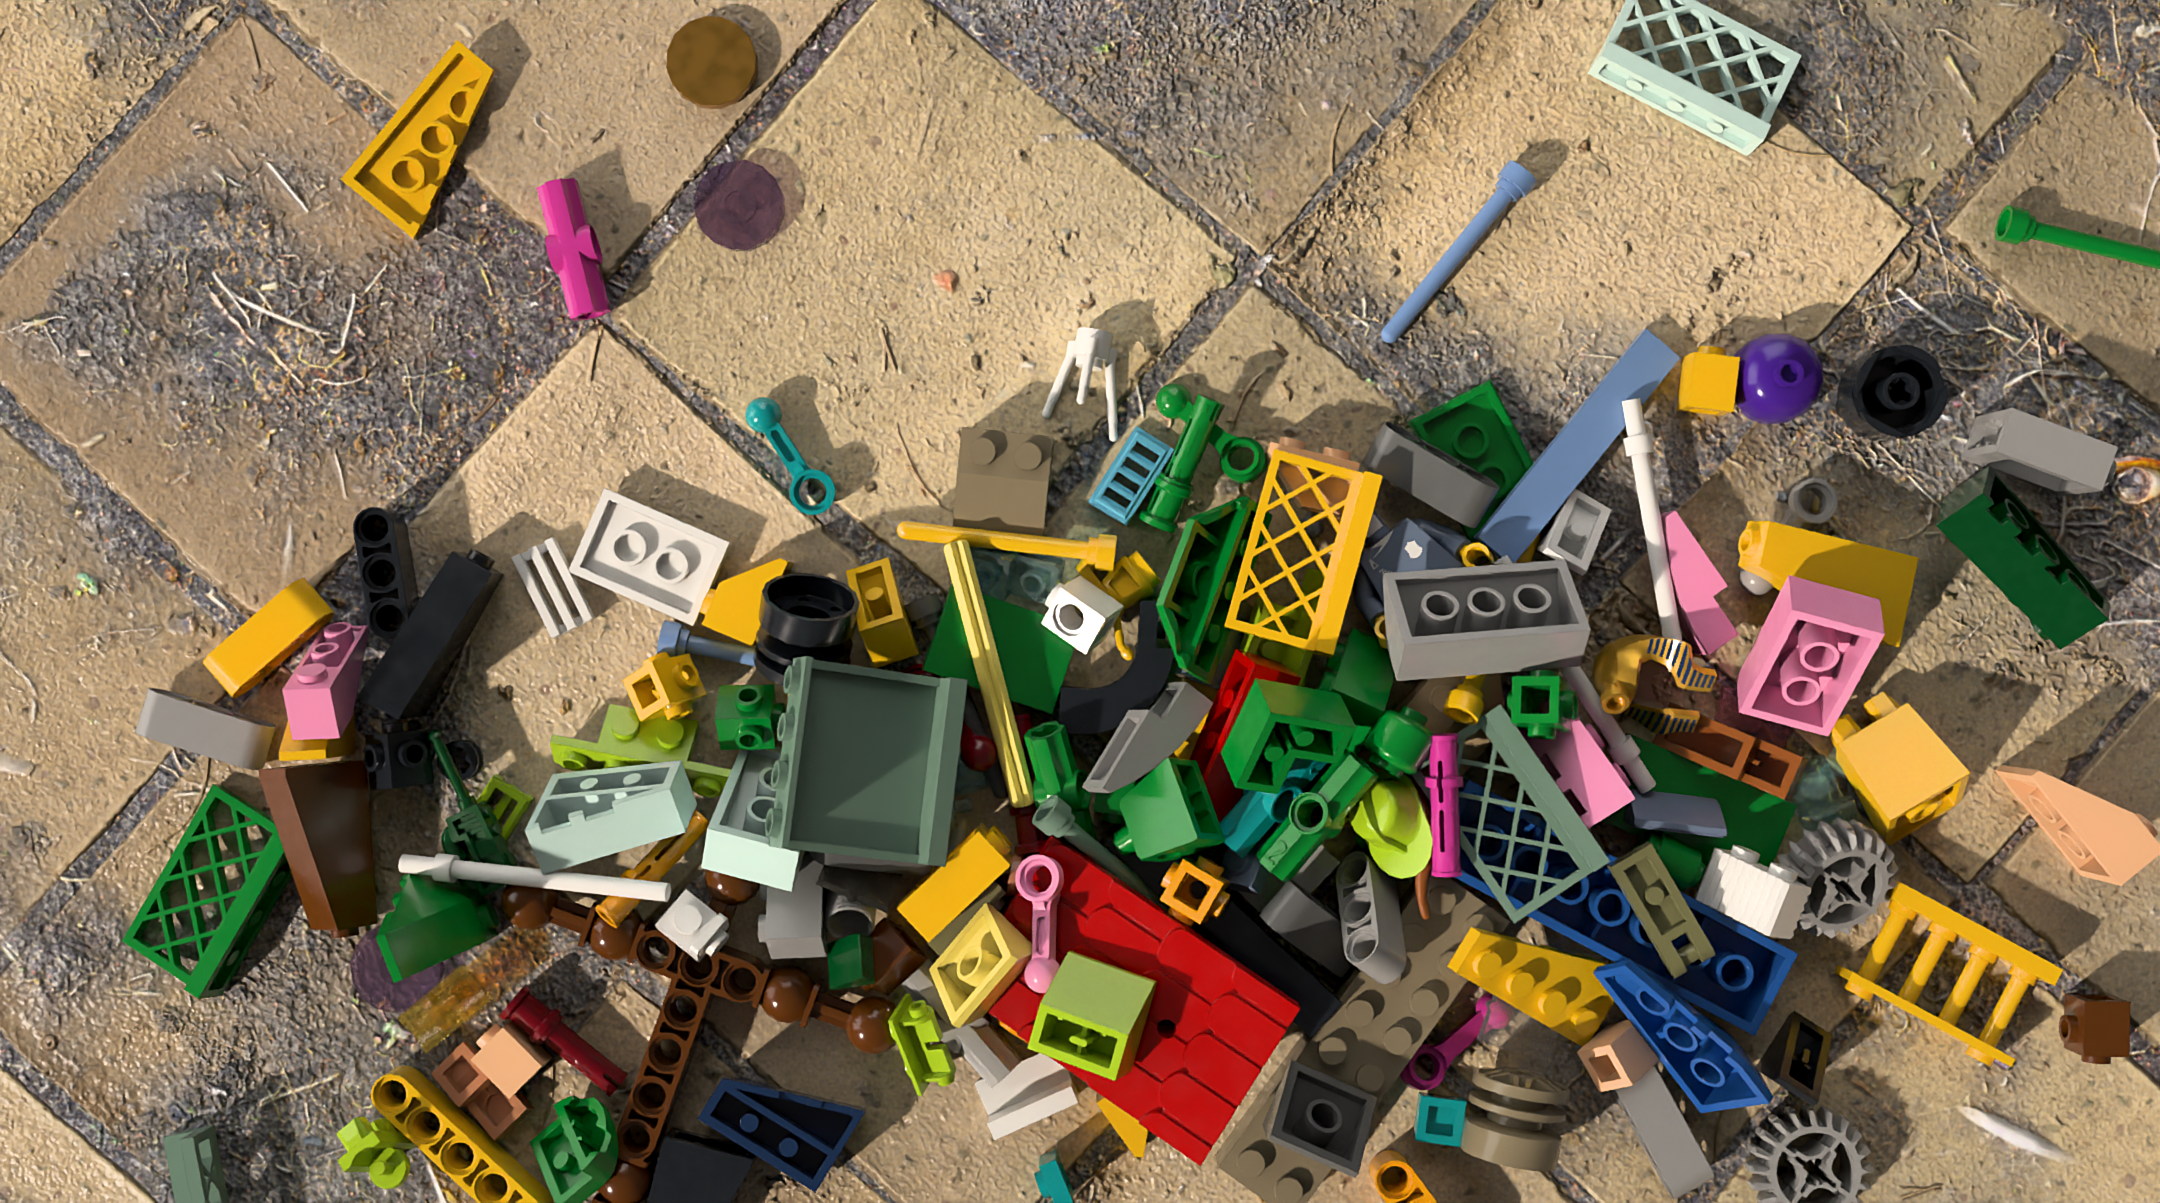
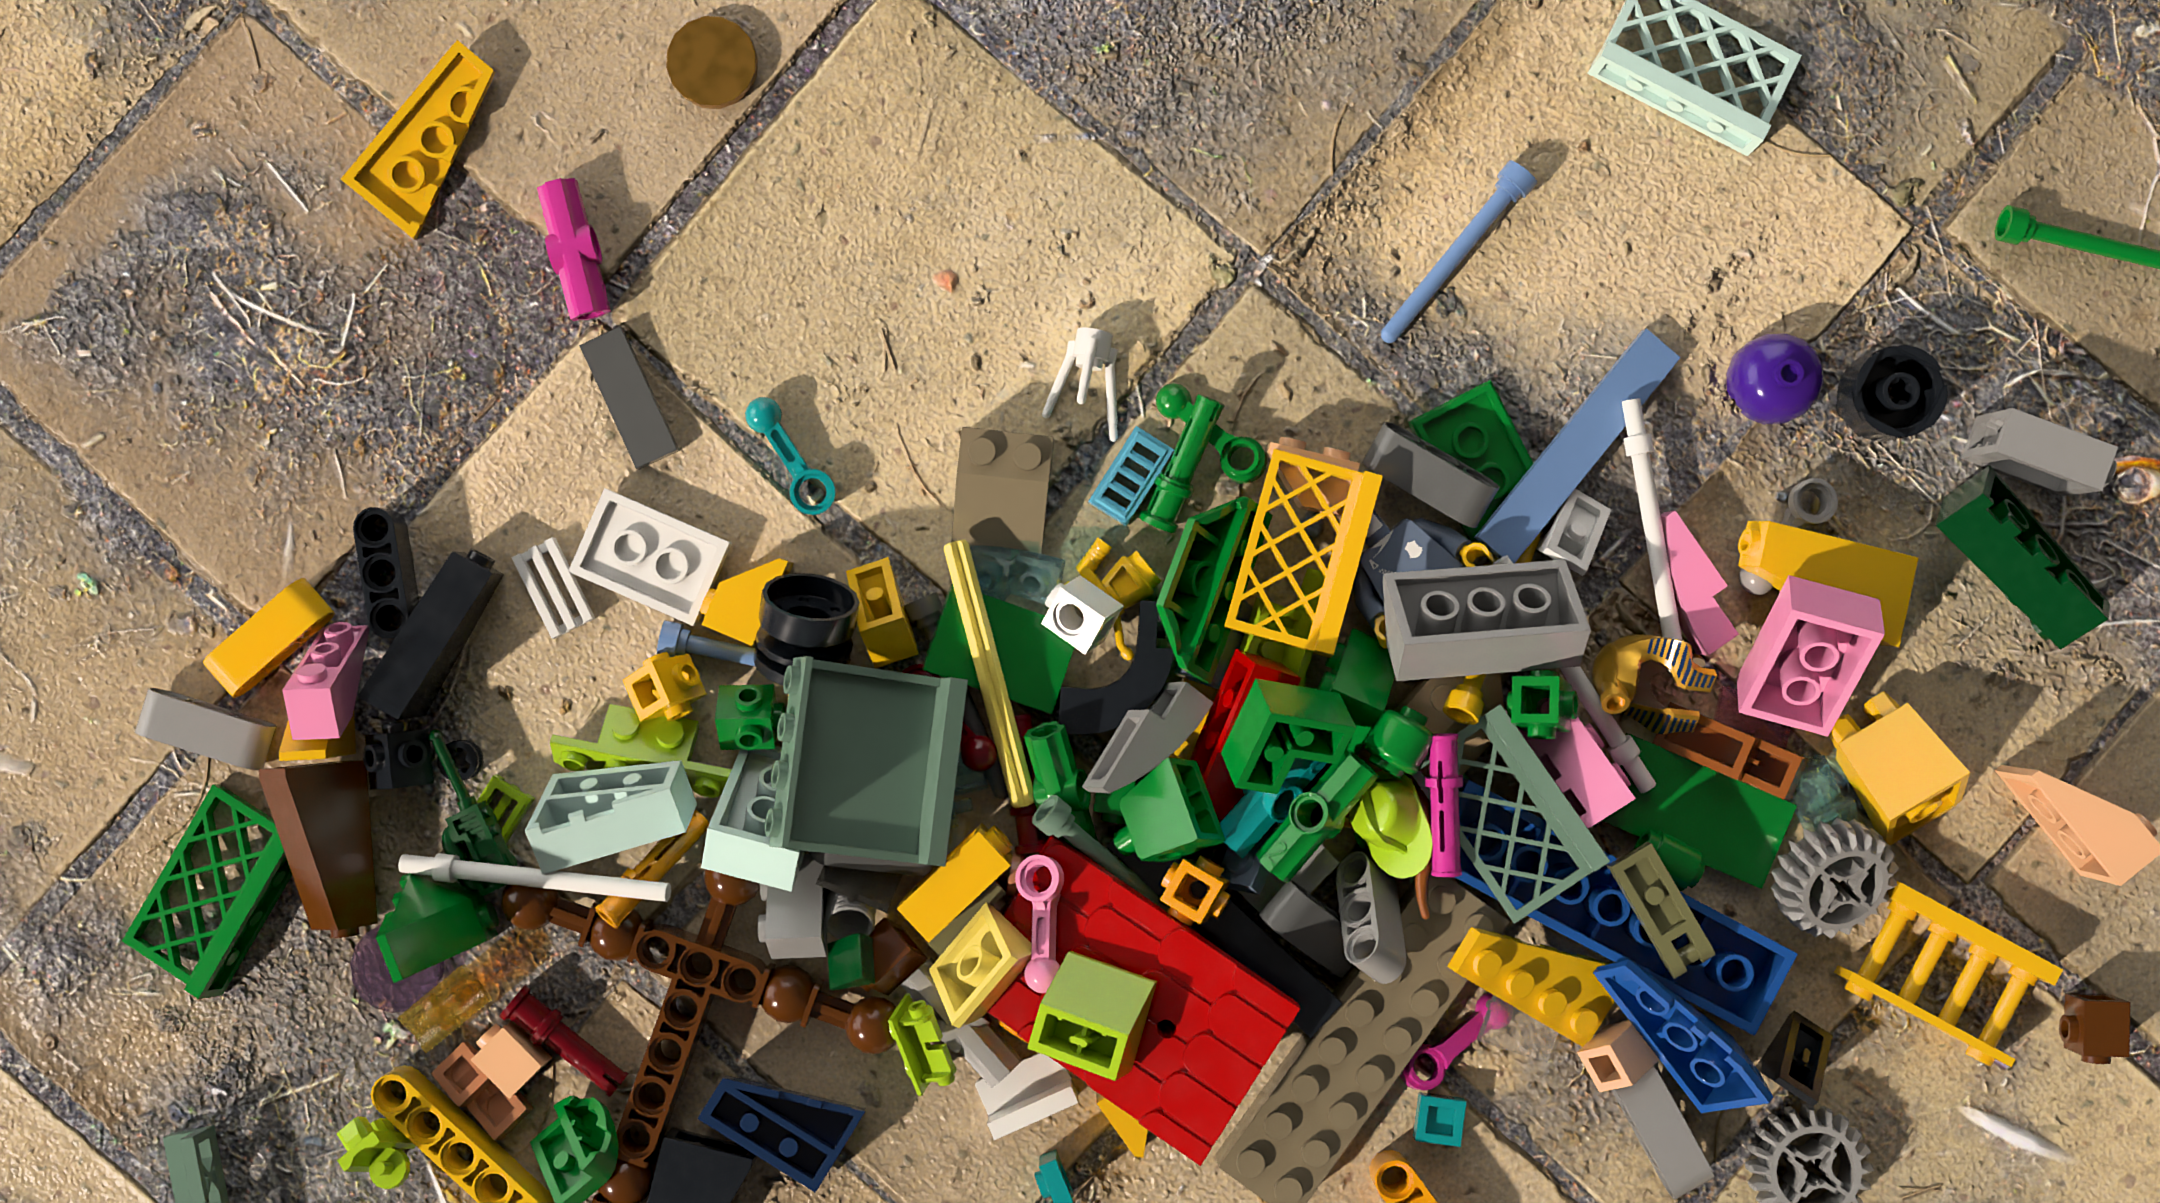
(629, 397): none -> dark grey tile
(694, 926): white bracket -> none
(739, 205): tile -> none
(1096, 551): yellow piece -> none
(1320, 1118): dark grey slope -> none
(1513, 1126): dark tan wheel -> none
(1675, 813): sand blue slope -> none
(1708, 382): yellow brick -> none
(1753, 893): white brick -> none

